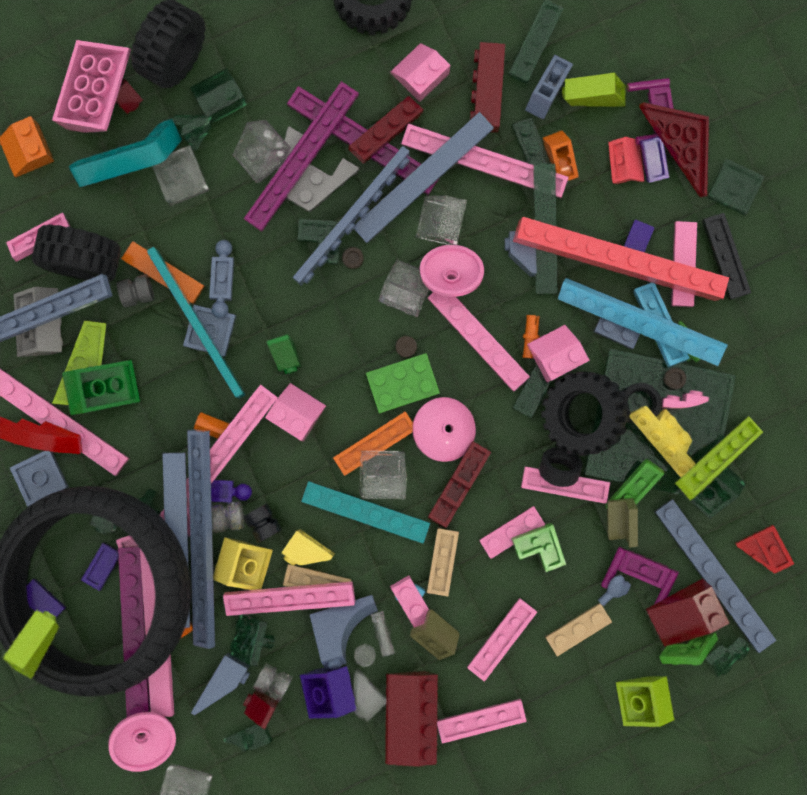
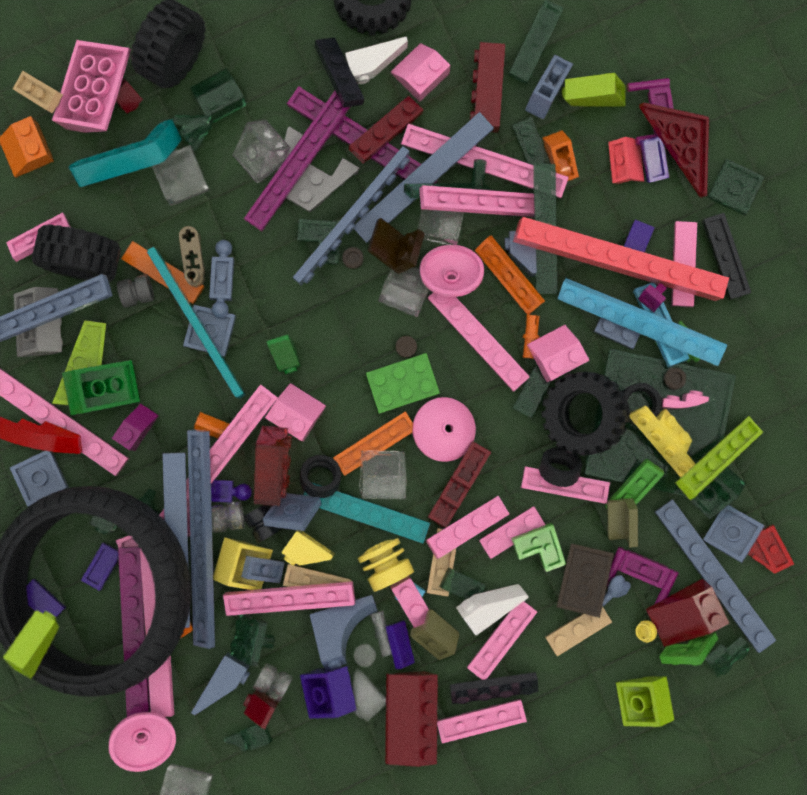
(37, 92): none -> tan plate
(135, 427): none -> magenta slope
(195, 247): none -> dark tan beam
(263, 569): none -> sand blue plate
(272, 465): none -> clear red brick
(293, 512): none -> sand blue plate
(325, 462): none -> black tyre
(339, 72): none -> black plate
(370, 61): none -> white slope
(385, 564): none -> light yellow wheel
(394, 248): none -> dark brown bracket
(400, 644): none -> dark purple tile
(460, 584): none -> clear green tile
(467, 527): none -> bright pink plate
(476, 201): none -> bright pink plate
(477, 182): none -> clear green piece
(488, 607): none -> white slope
(494, 688): none -> black plate
(509, 275): none -> orange plate
(585, 580): none -> dark brown plate
(646, 631): none -> light yellow plate
(653, 297): none -> magenta tile
(733, 533): none -> sand blue plate

